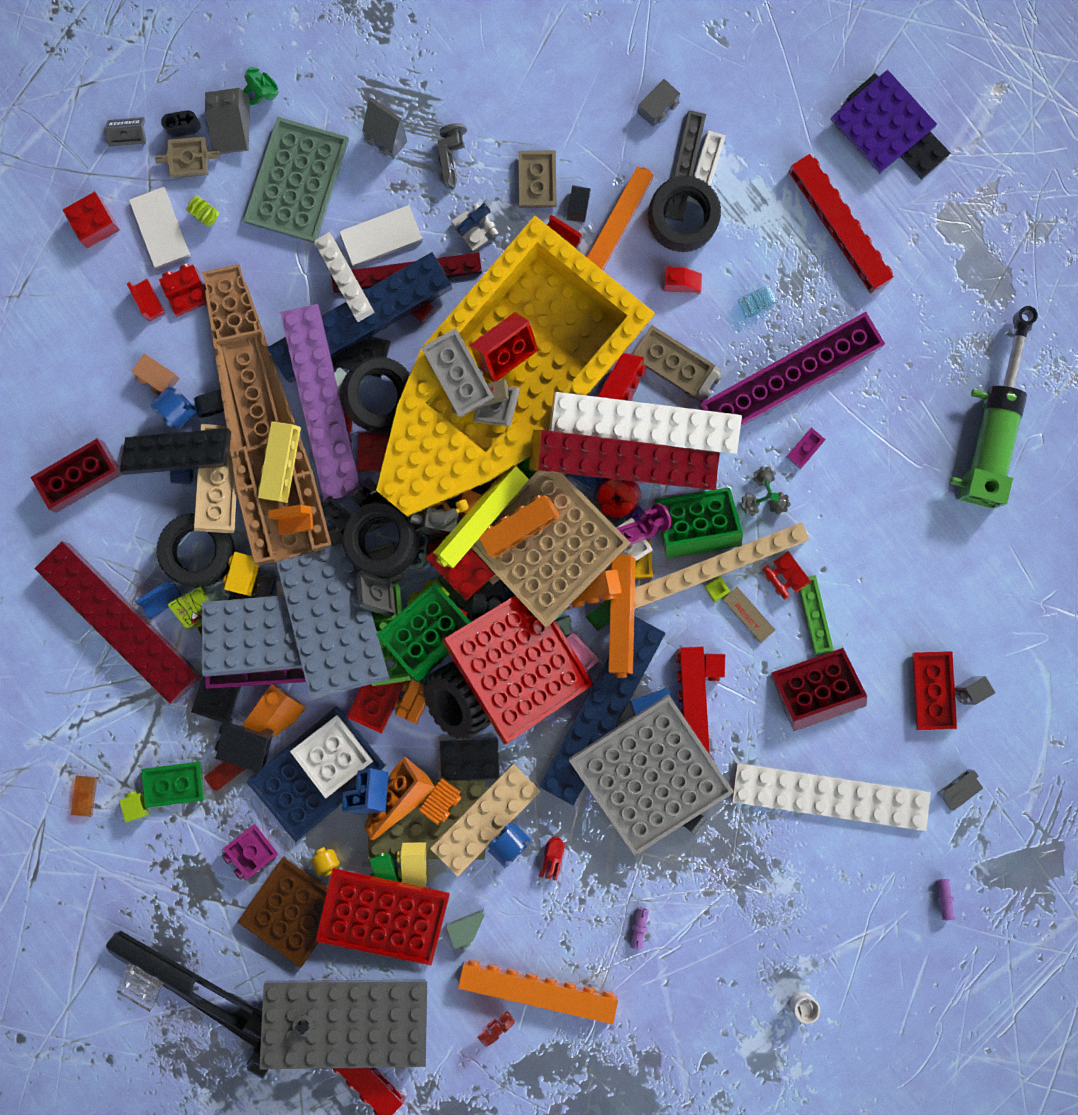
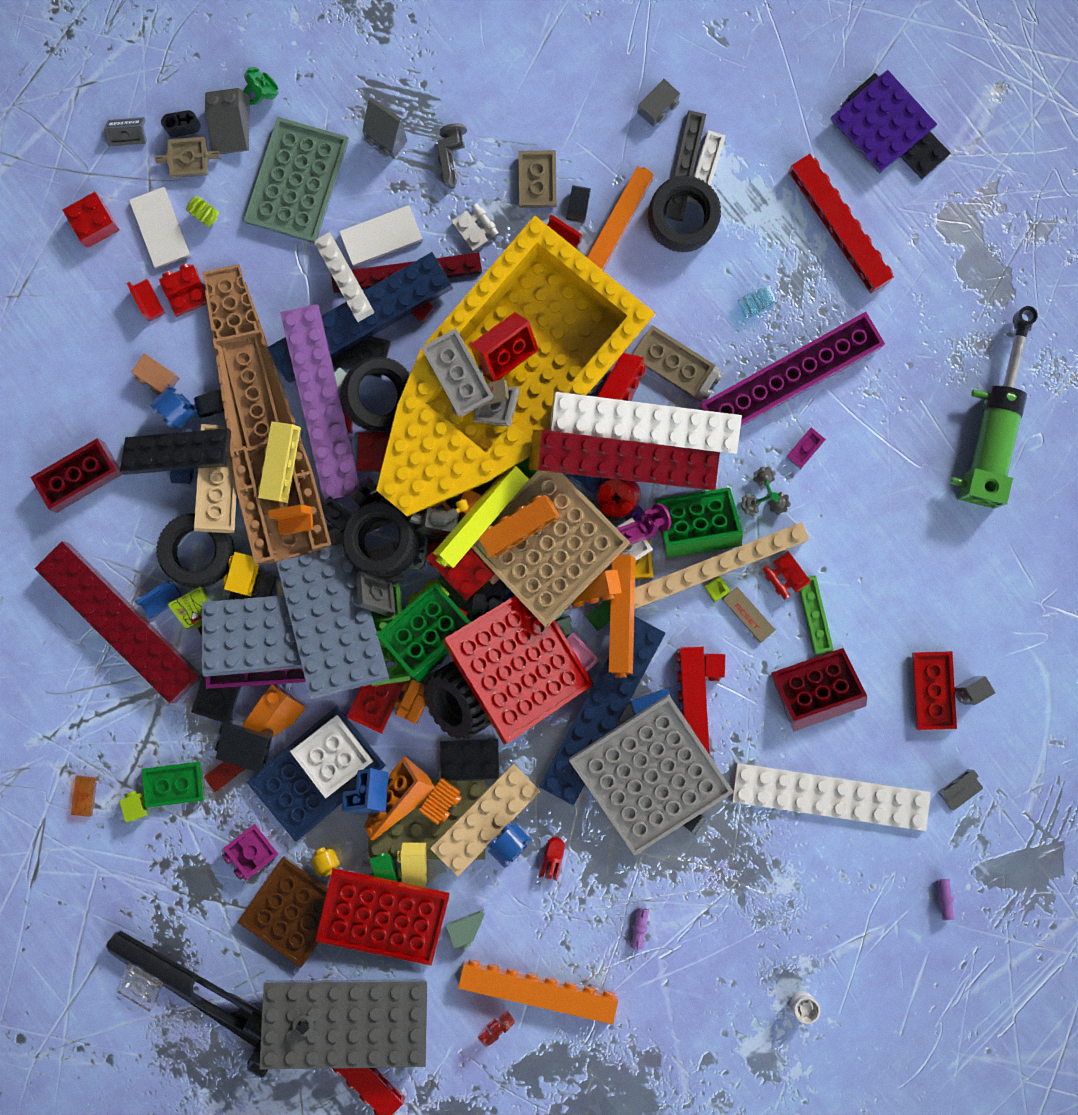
(473, 219): dark blue pin -> none
(682, 280): red slope -> none

